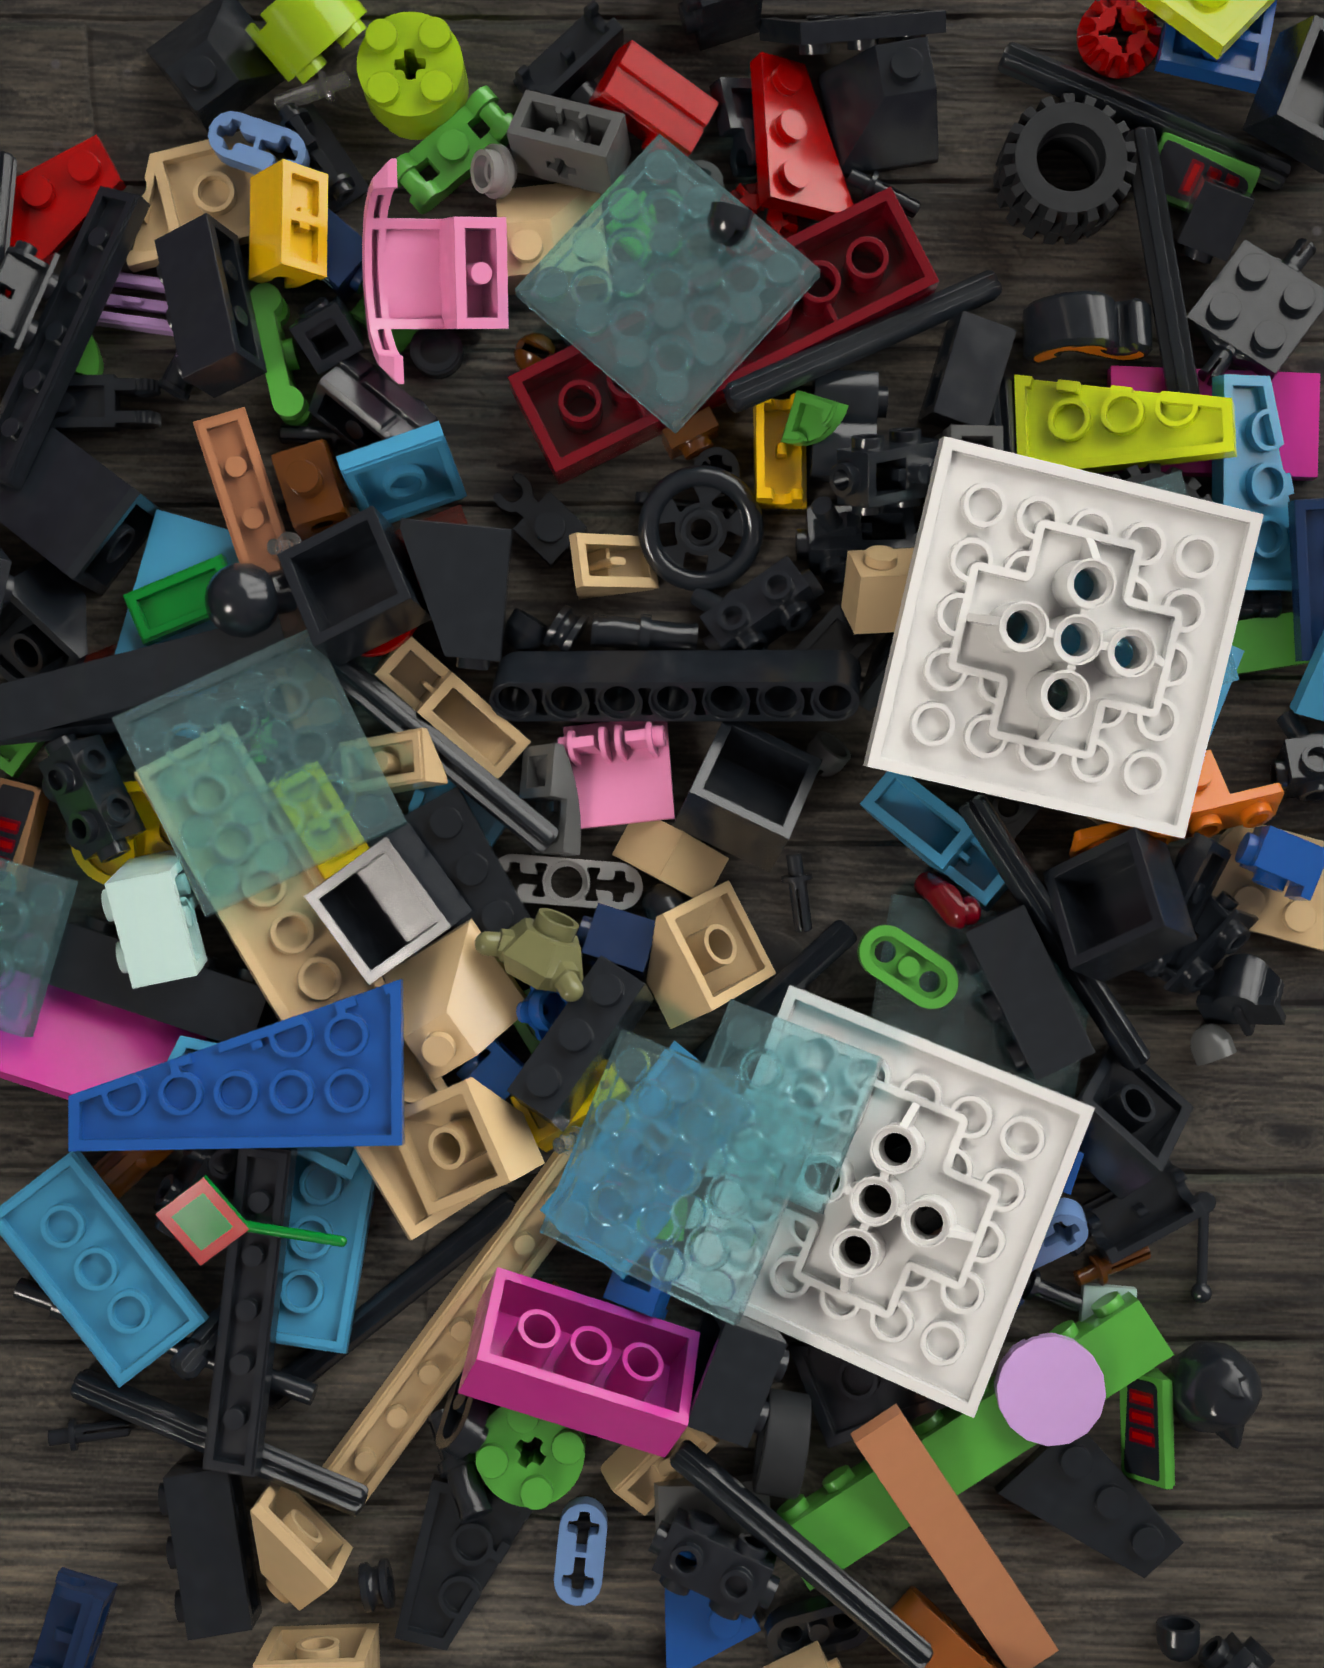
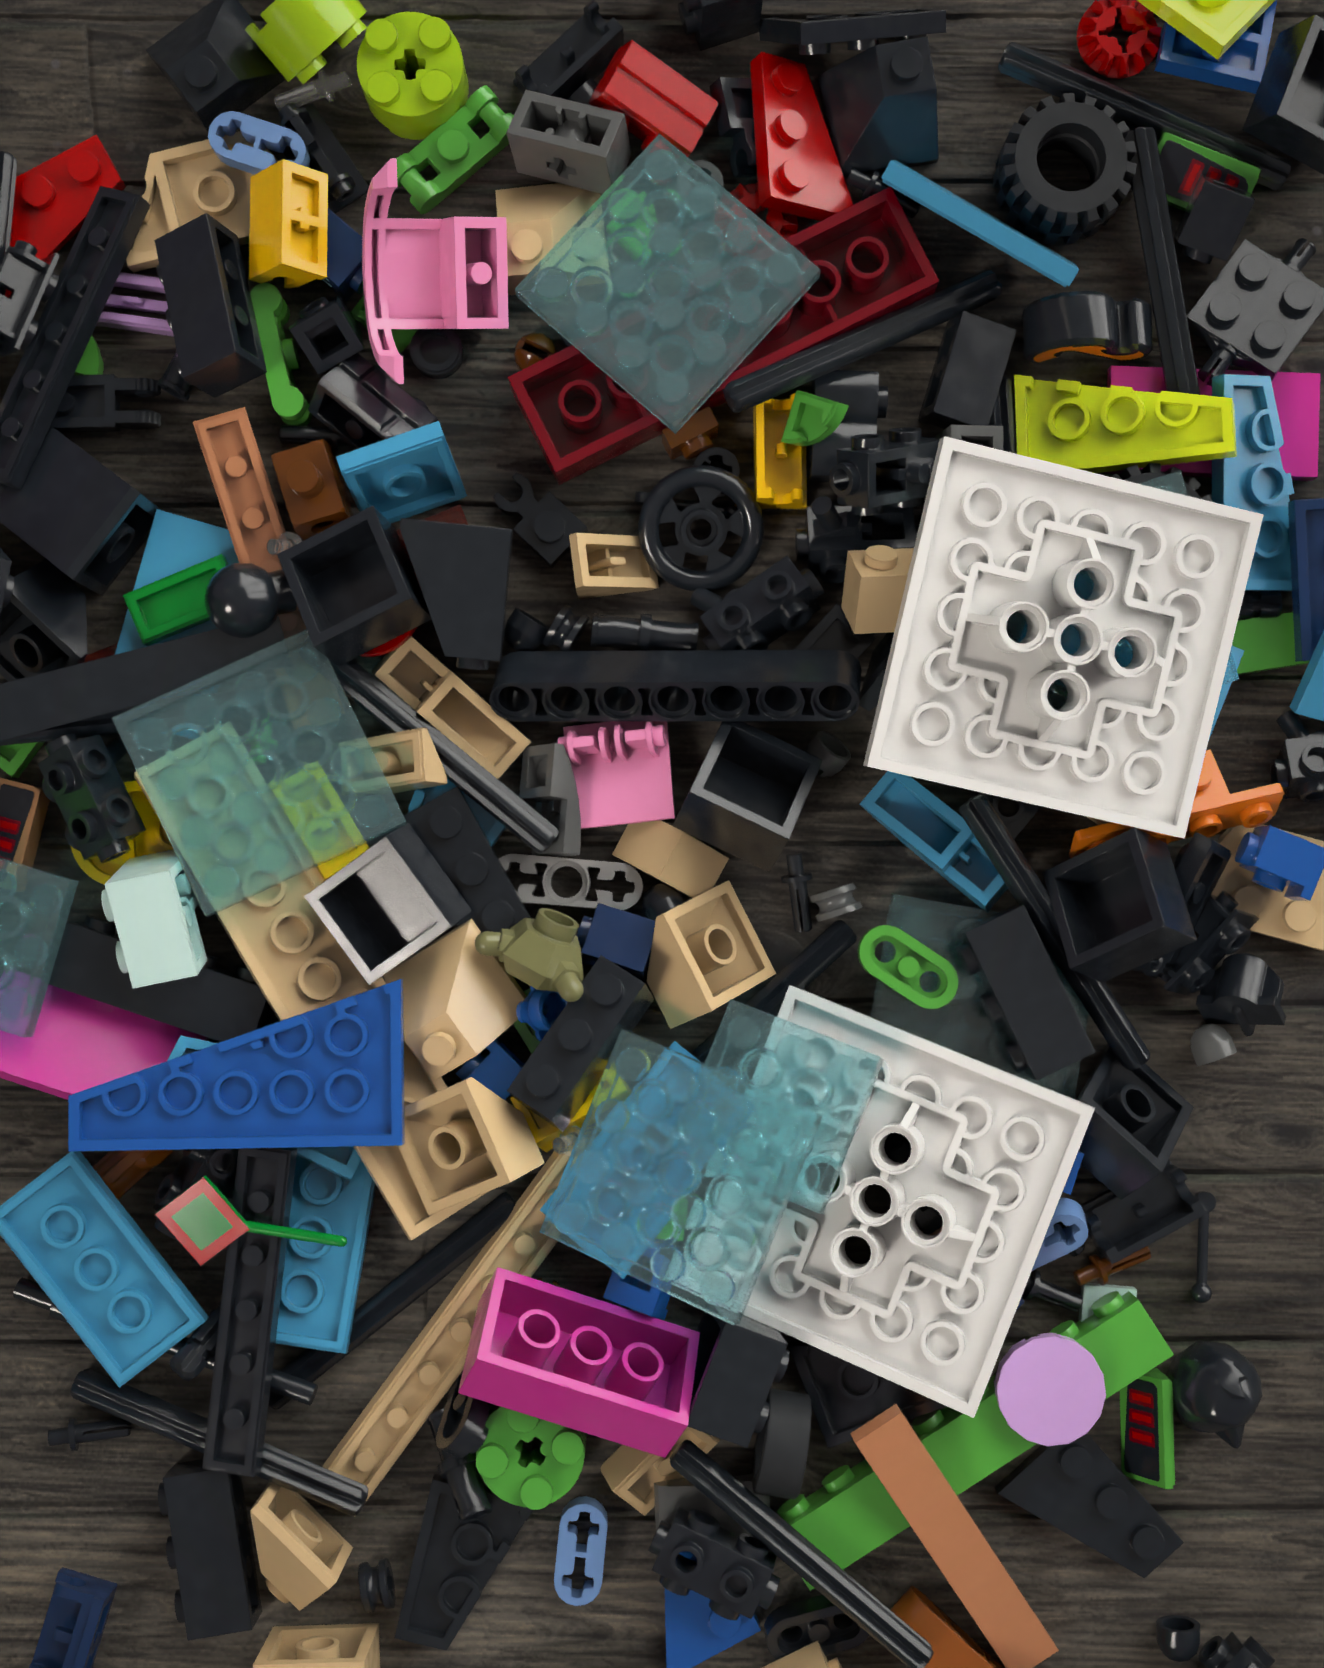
(493, 171): light grey plate -> none
(728, 223): black hinge -> none
(835, 902): none -> dark grey bush
(948, 900): dark red arm -> none
(980, 223): none -> dark azure tile

